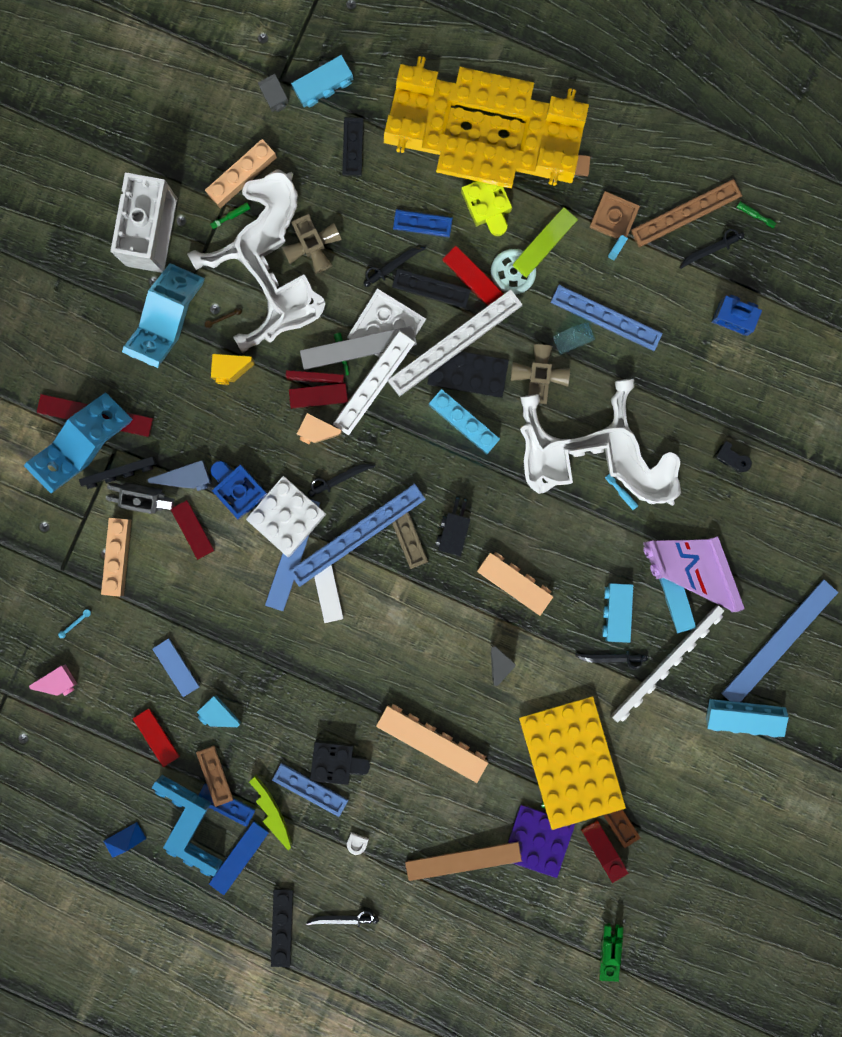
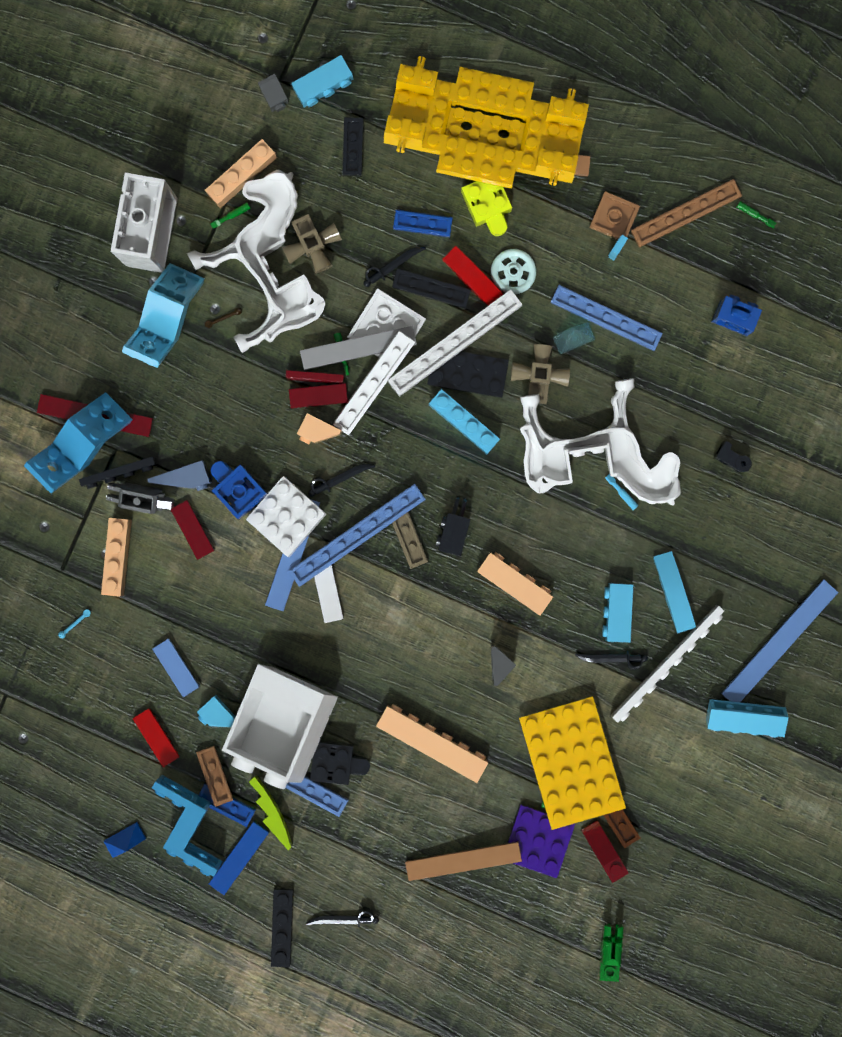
(56, 682): bright pink slope -> none
(229, 367): yellow slope -> none
(278, 726): none -> white brick
(357, 843): white tile -> none
(545, 242): lime slope -> none
(696, 567): lavender piece -> none
(725, 242): black sword -> none

